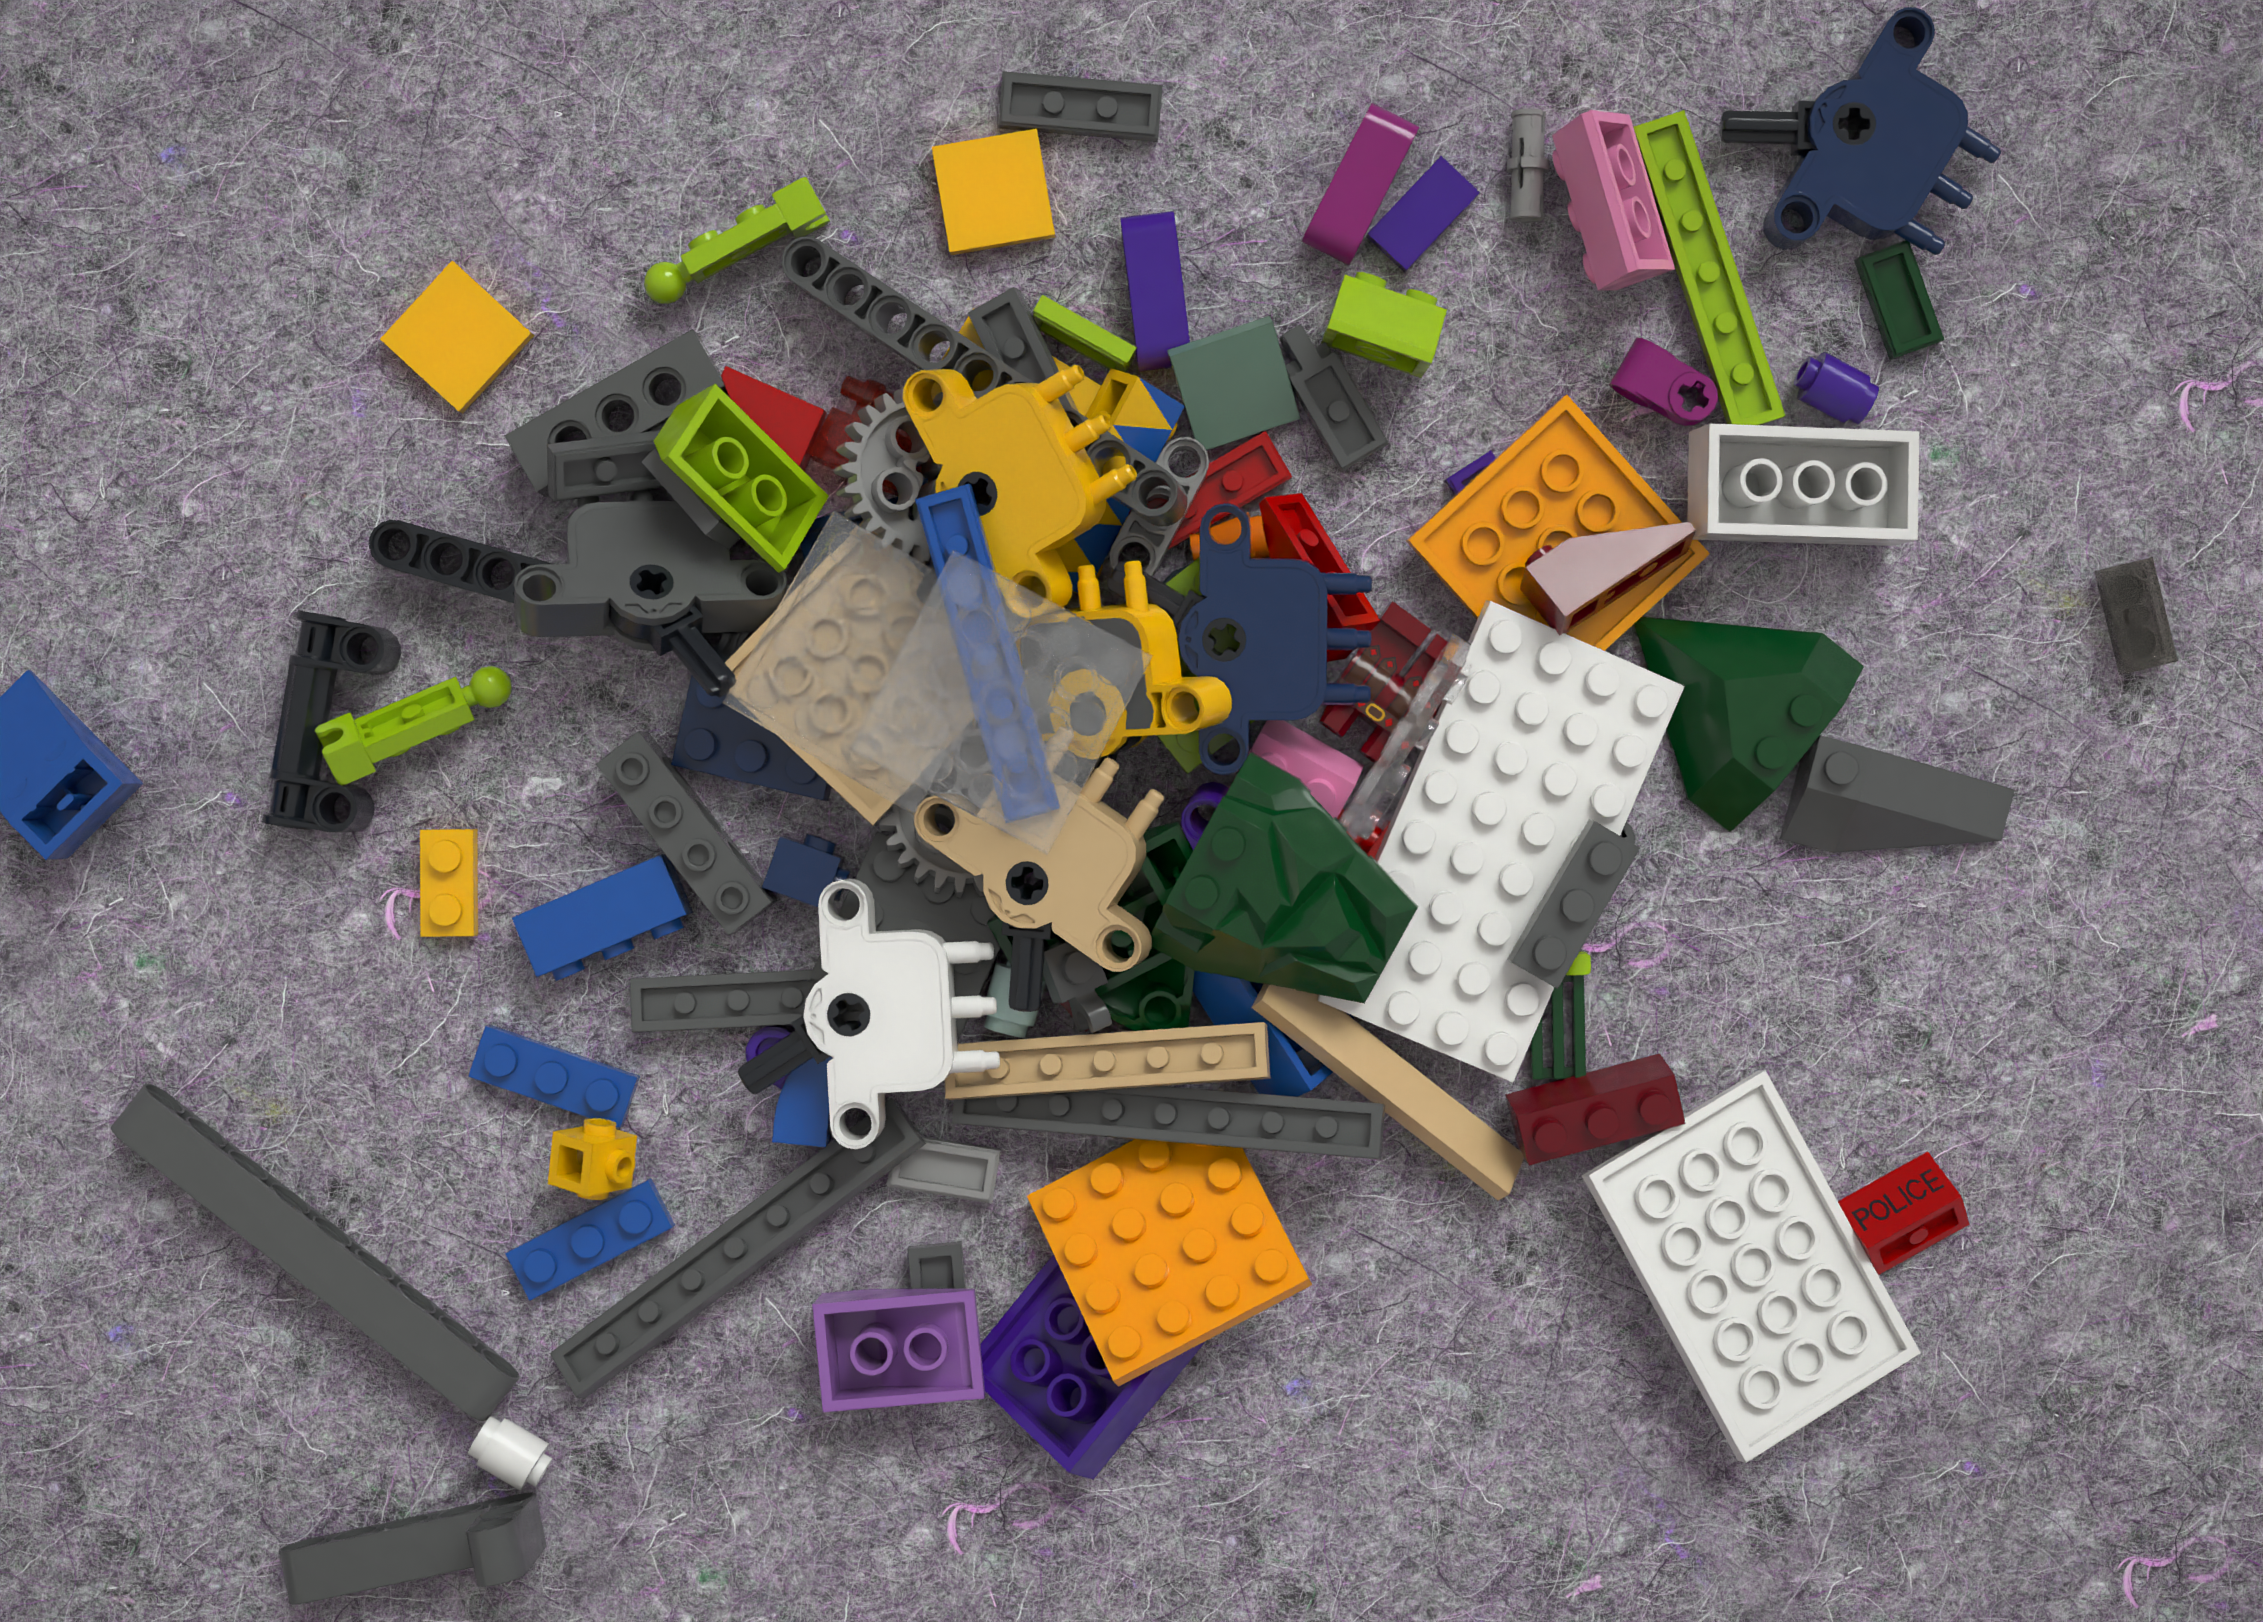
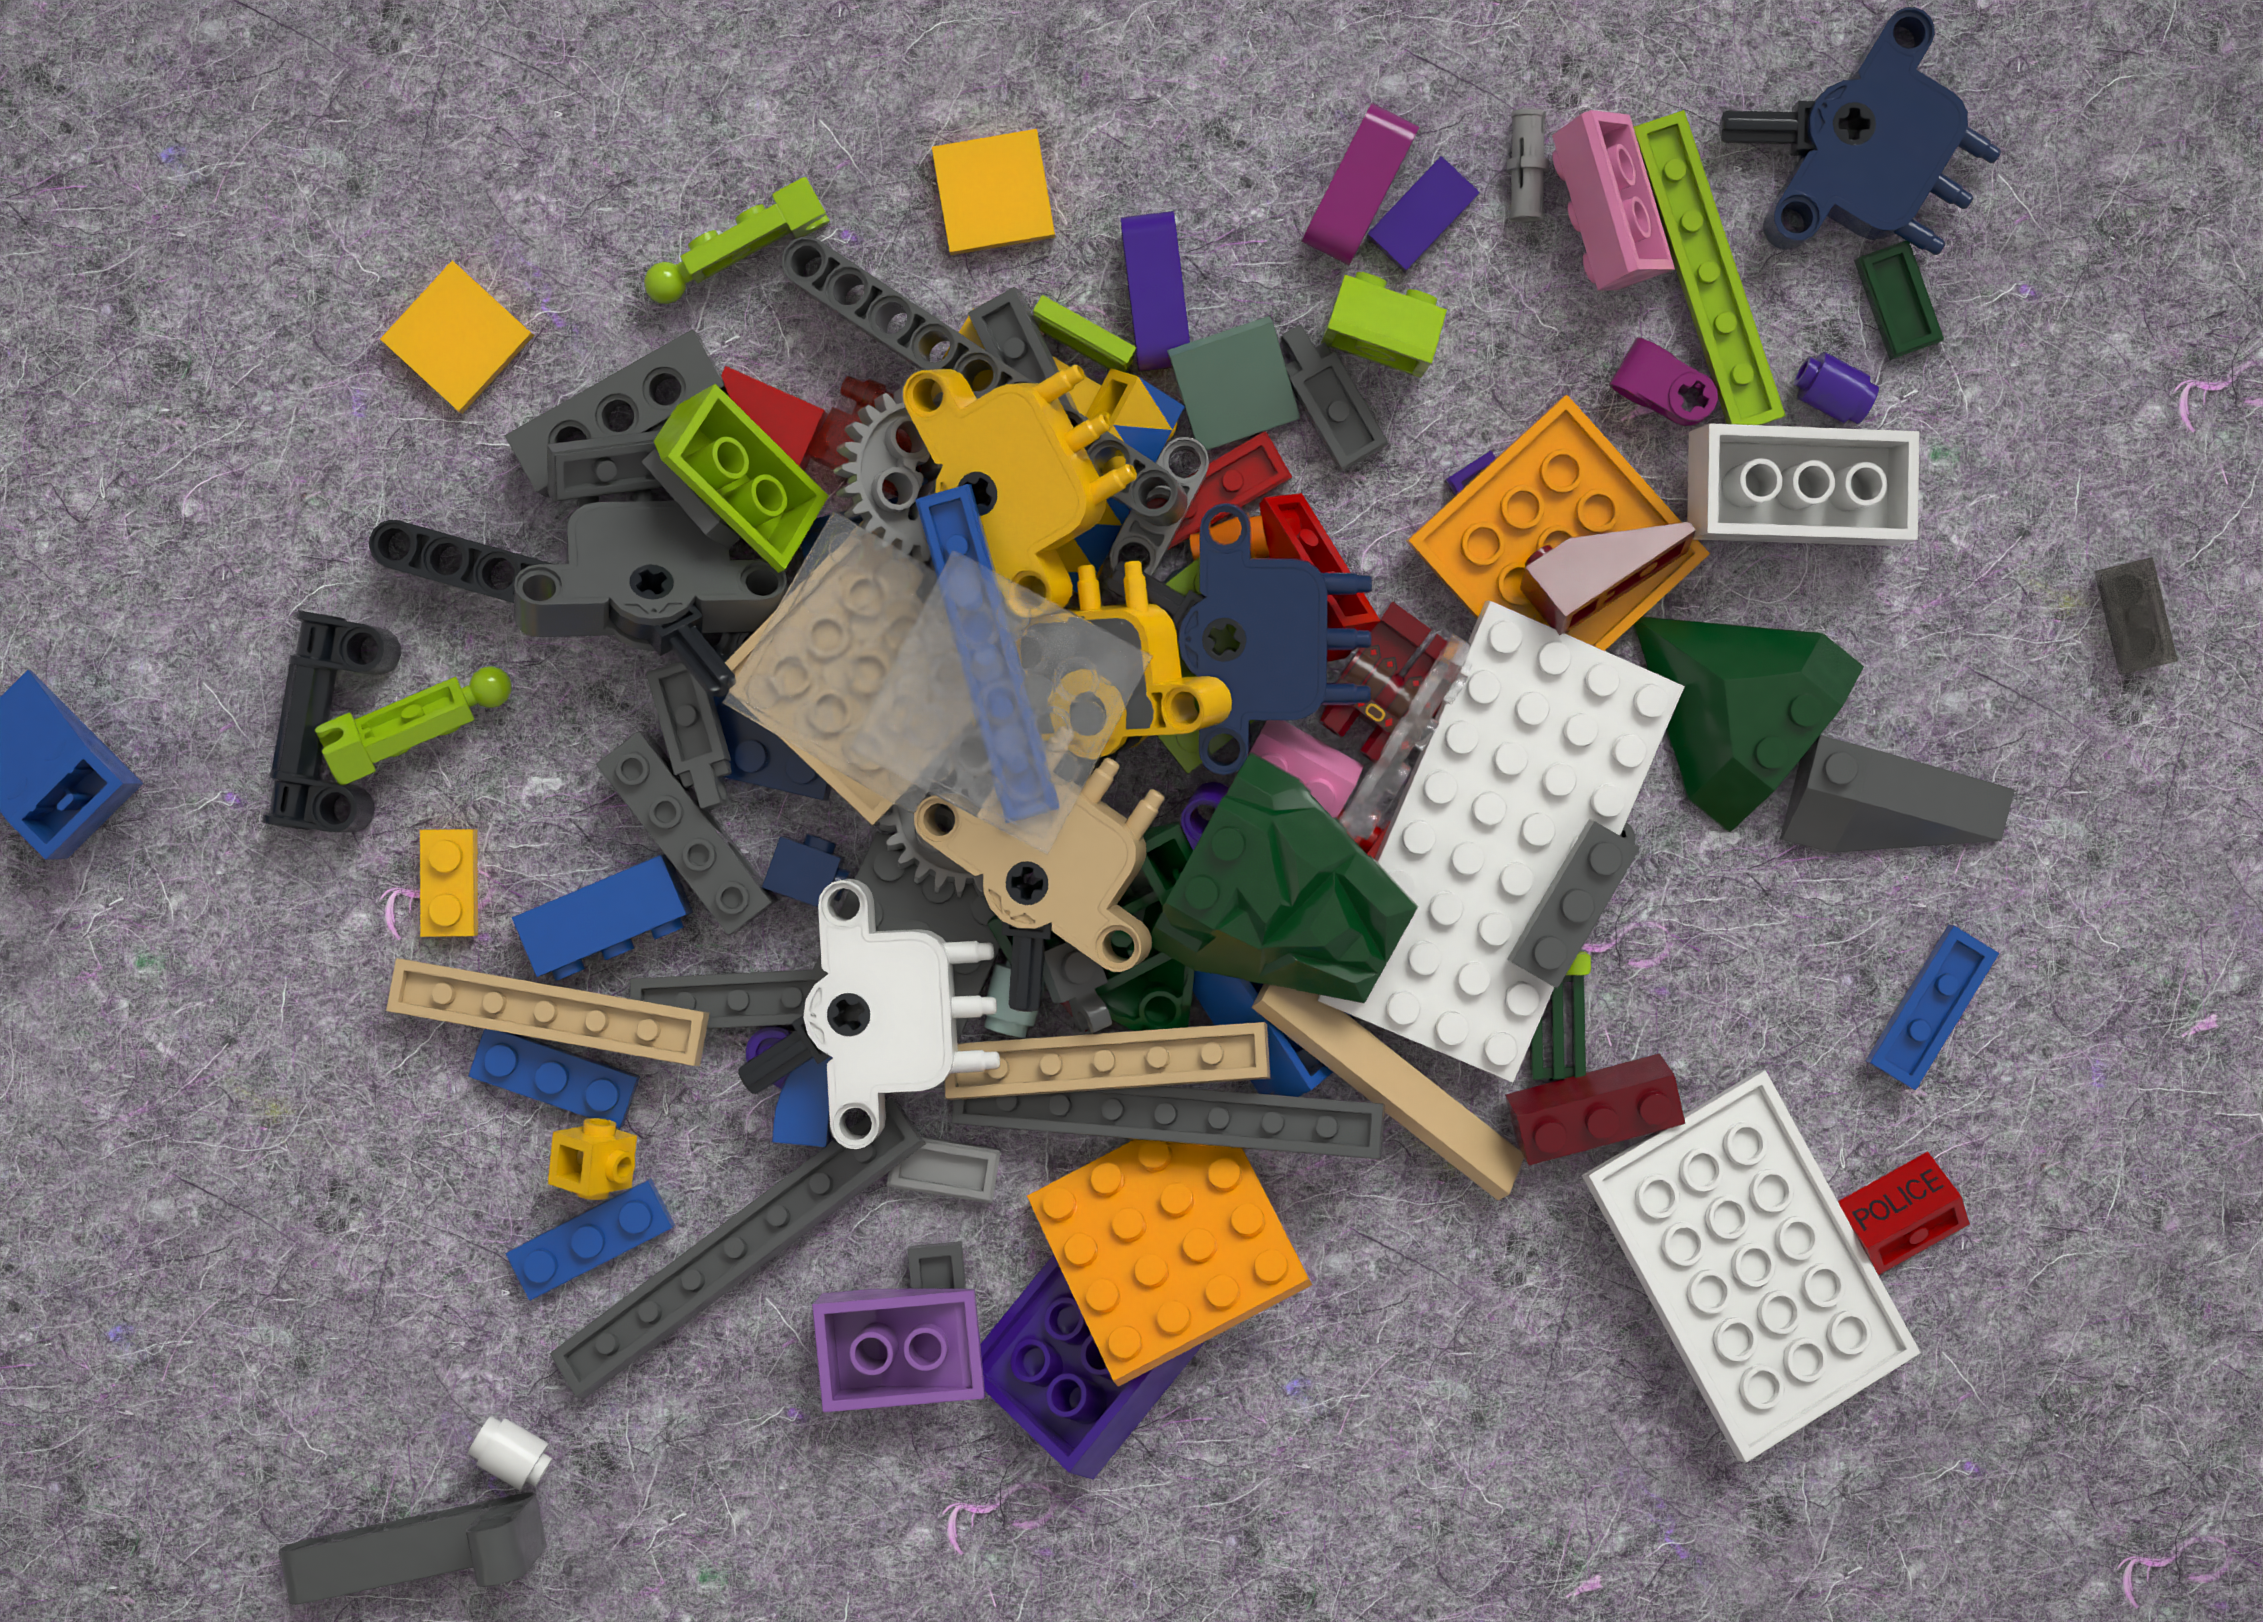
(315, 1252): dark grey beam -> none
(548, 1012): none -> tan plate
(692, 733): none -> dark grey hinge
(1080, 106): dark grey tile -> none
(1932, 1006): none -> blue plate

